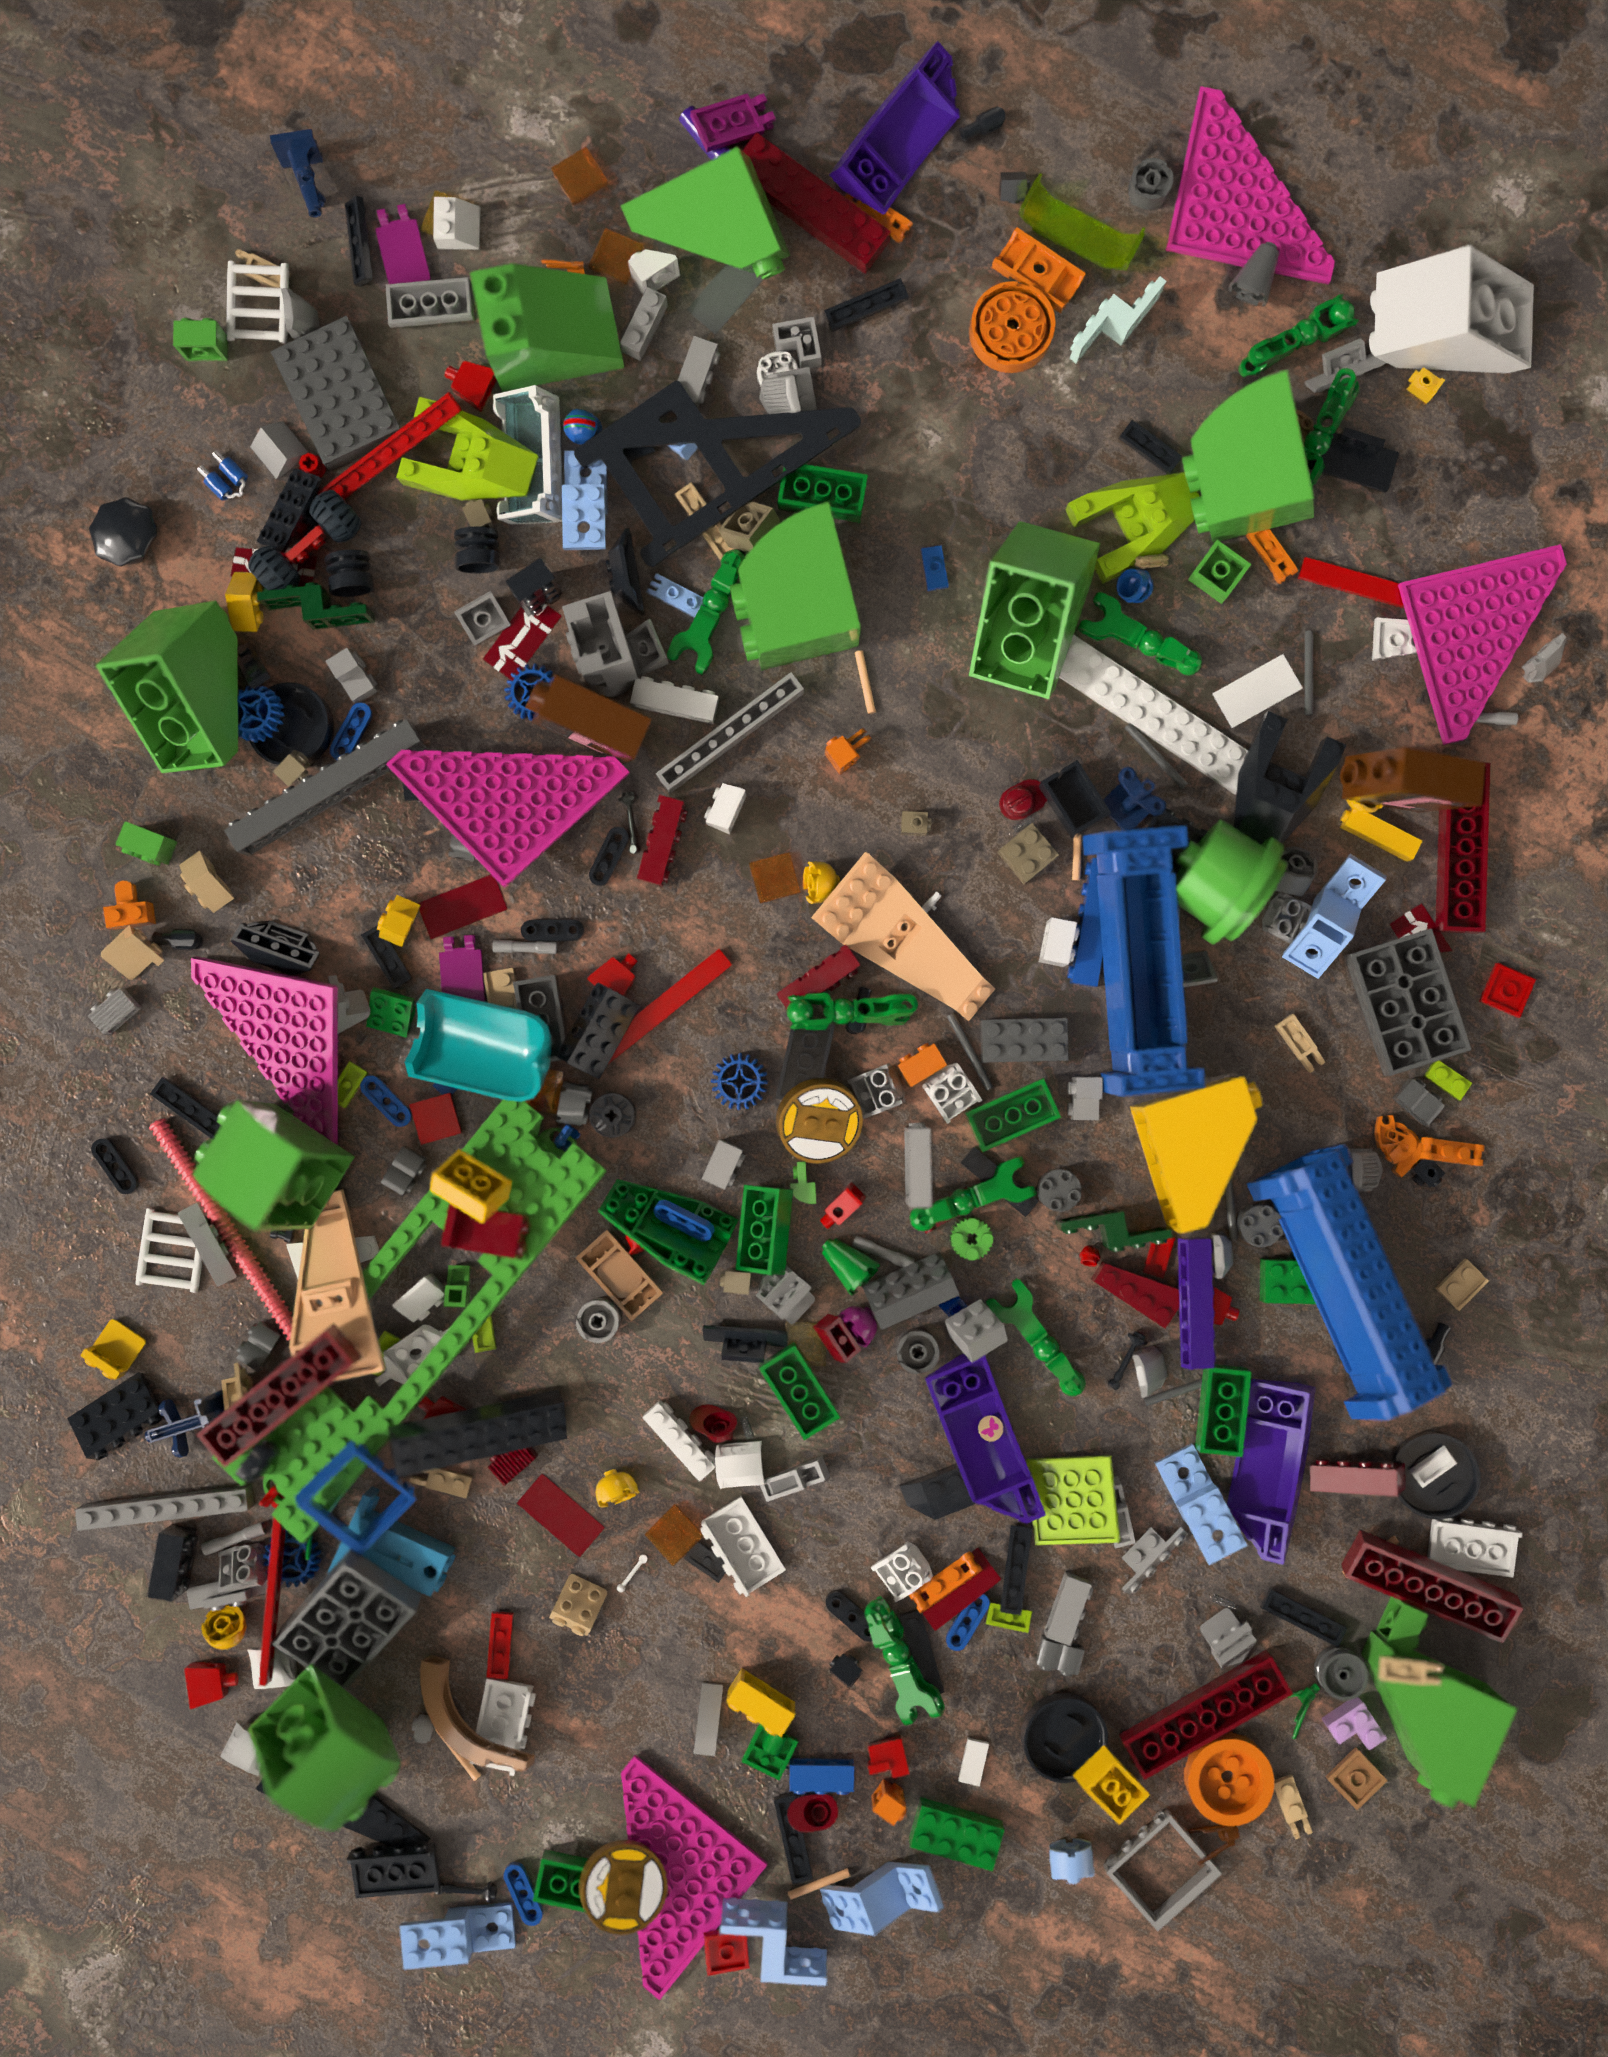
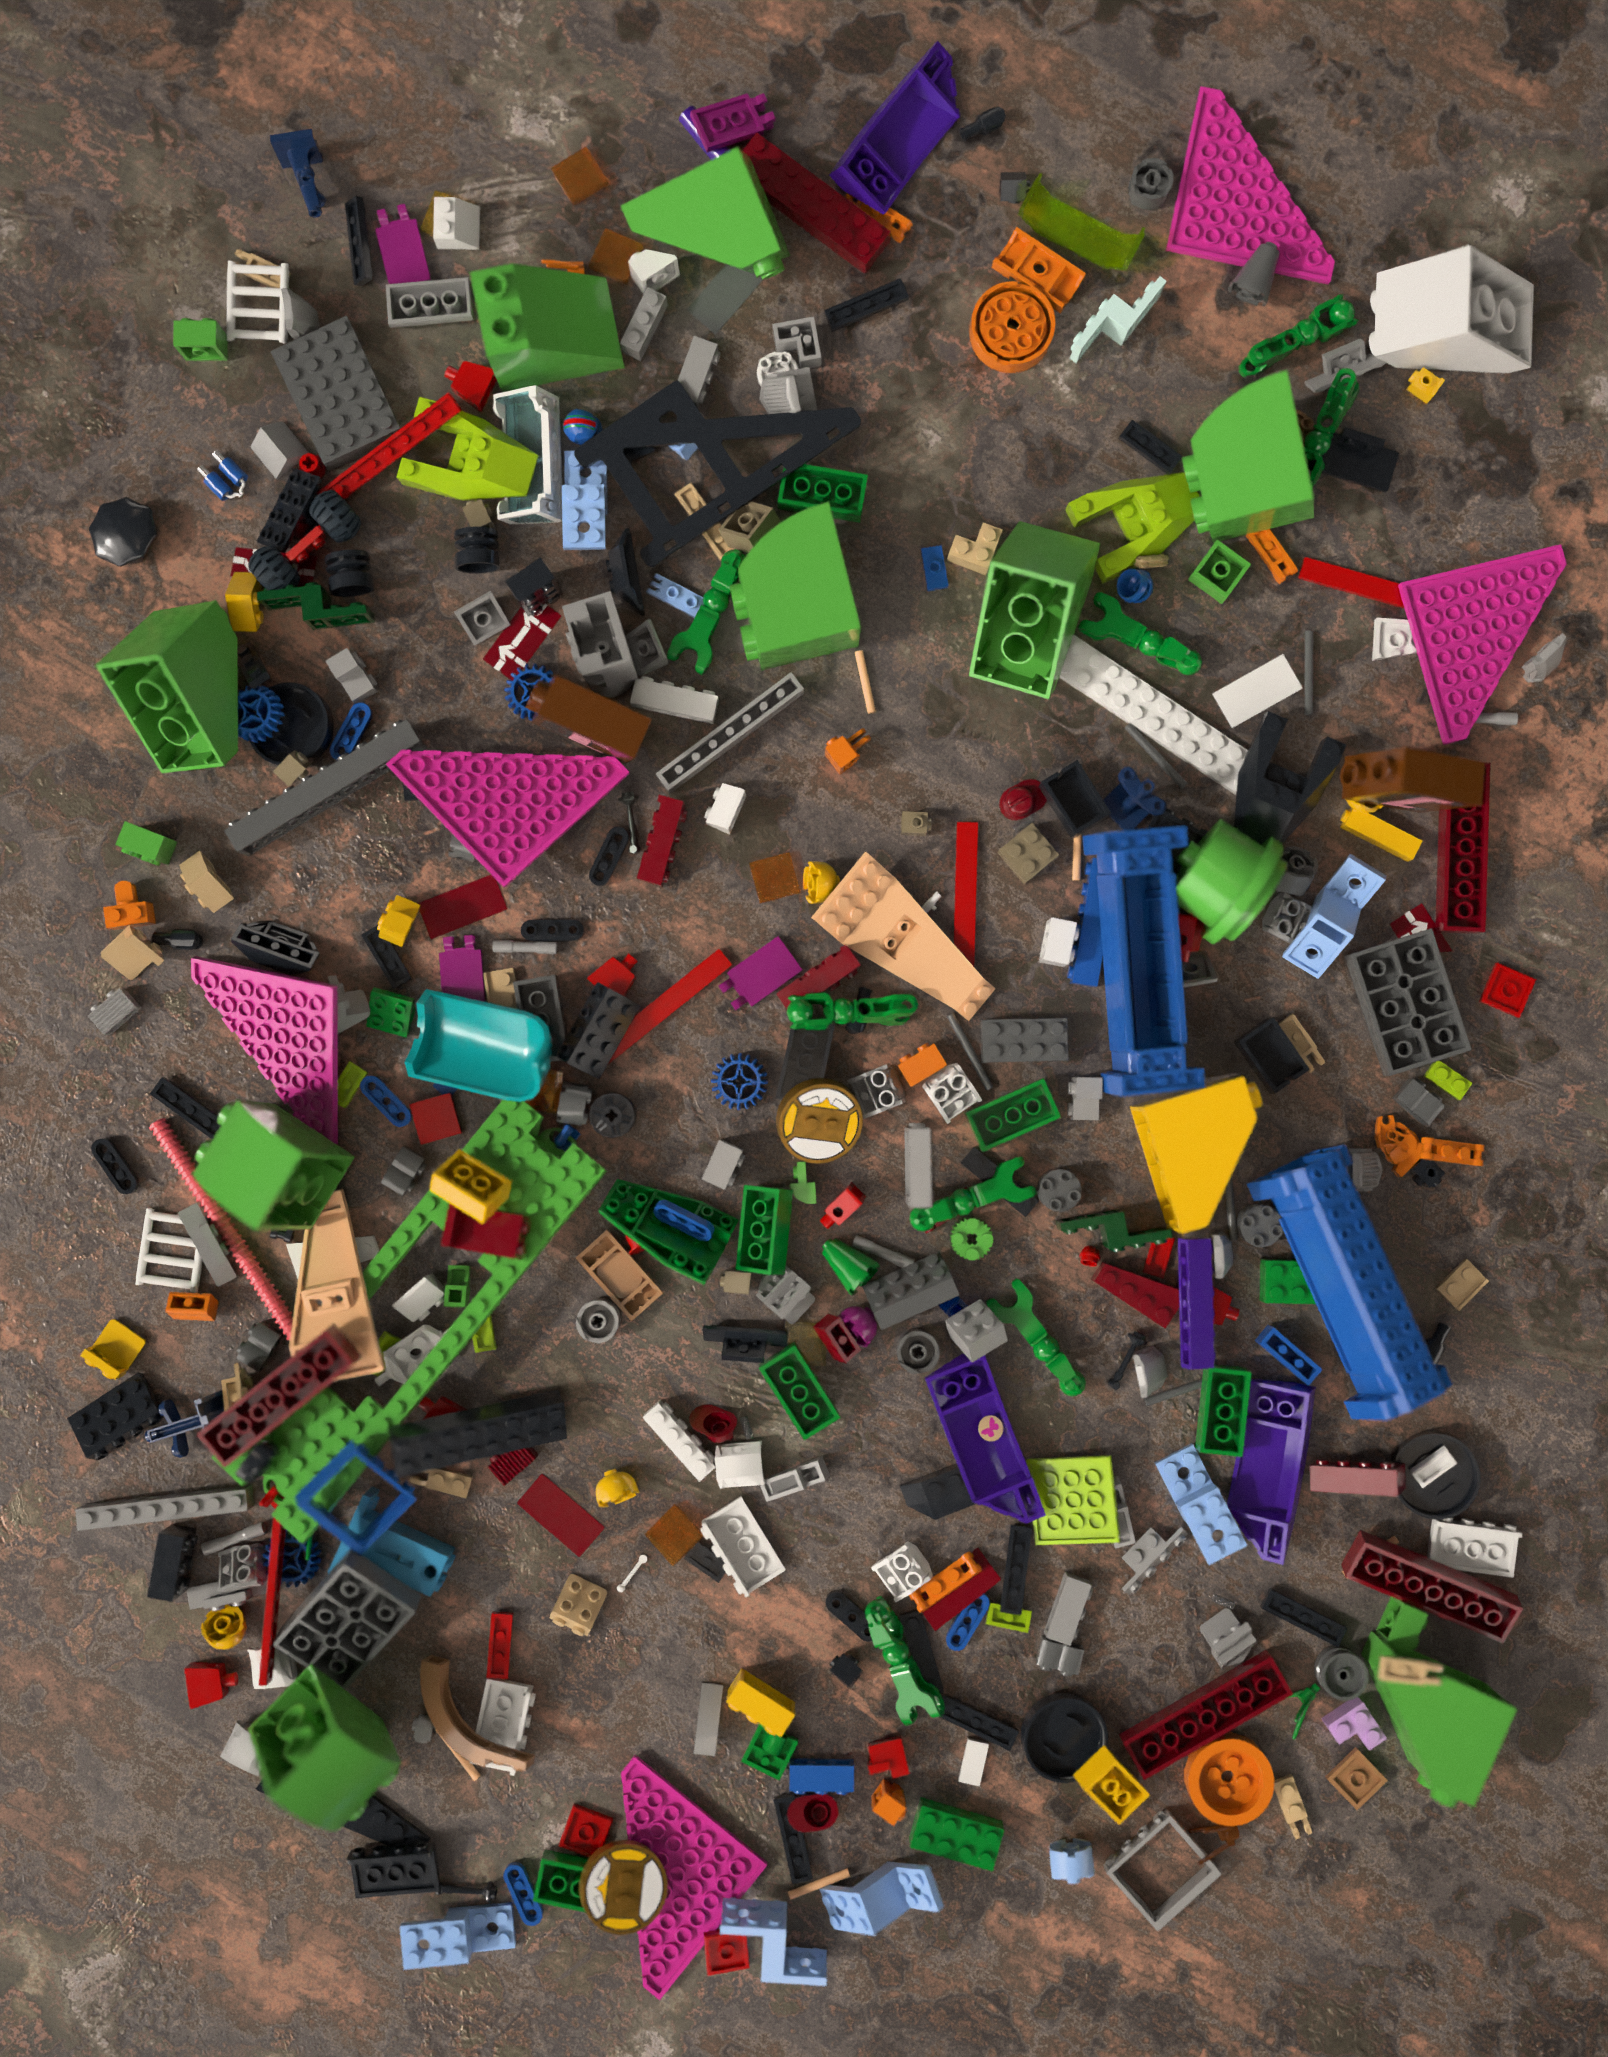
(192, 1306): none -> orange brick
(585, 1830): none -> red tile
(761, 973): none -> magenta tile
(965, 888): none -> red tile
(976, 554): none -> tan brick
(978, 1722): none -> black plate
(1190, 928): none -> red torso
(1271, 1055): none -> black piece
(1288, 1355): none -> blue brick

